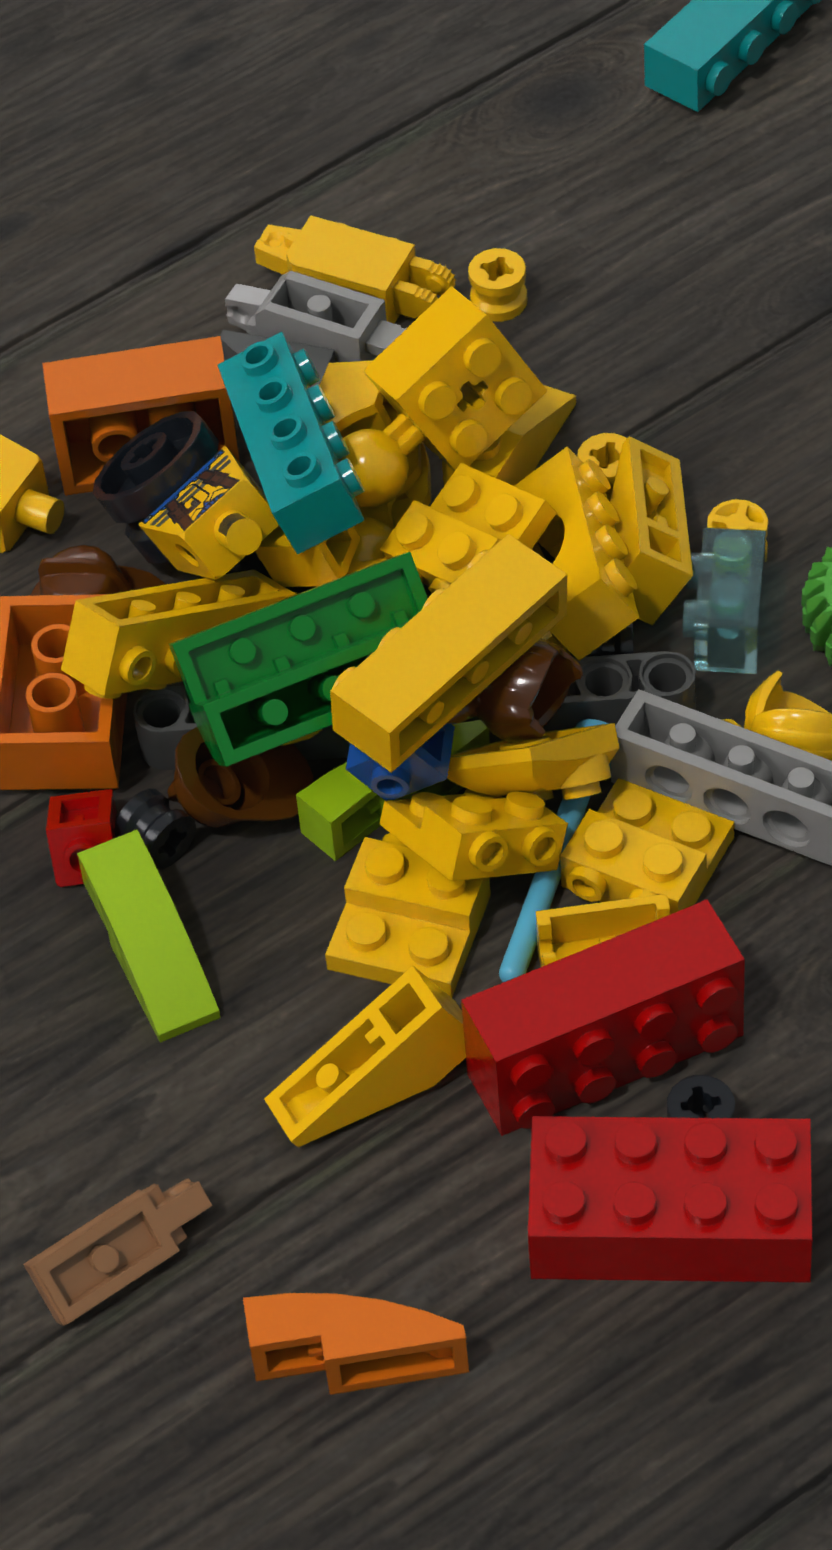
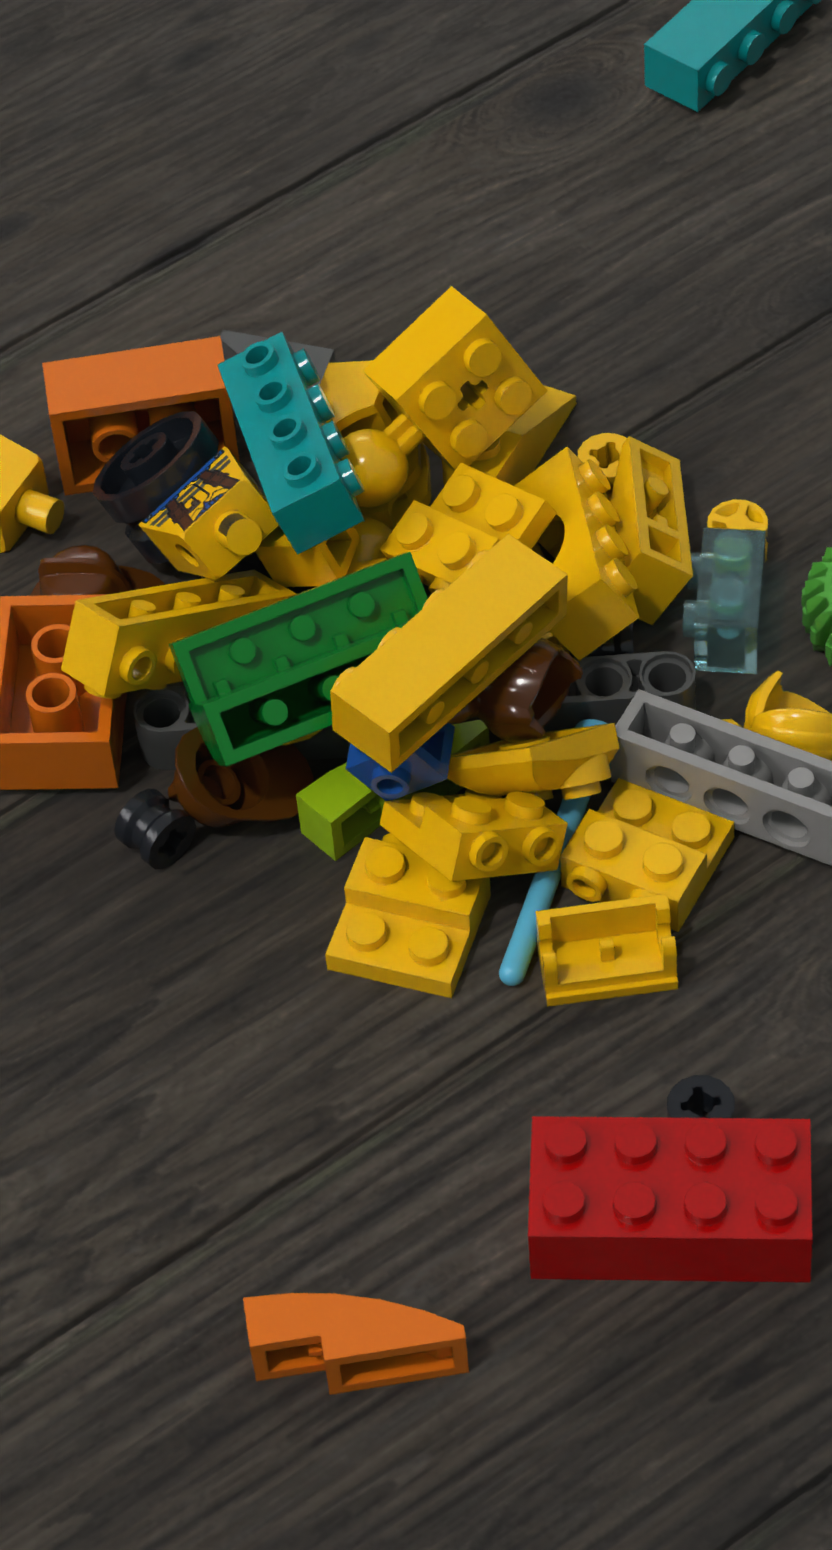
(75, 825): red bracket -> none
(114, 1248): medium nougat hinge -> none
(148, 935): lime slope -> none
(314, 315): light grey hinge -> none
(358, 262): yellow hinge -> none
(378, 1059): yellow slope -> none
(498, 283): yellow wheel -> none
(604, 1017): red brick -> none

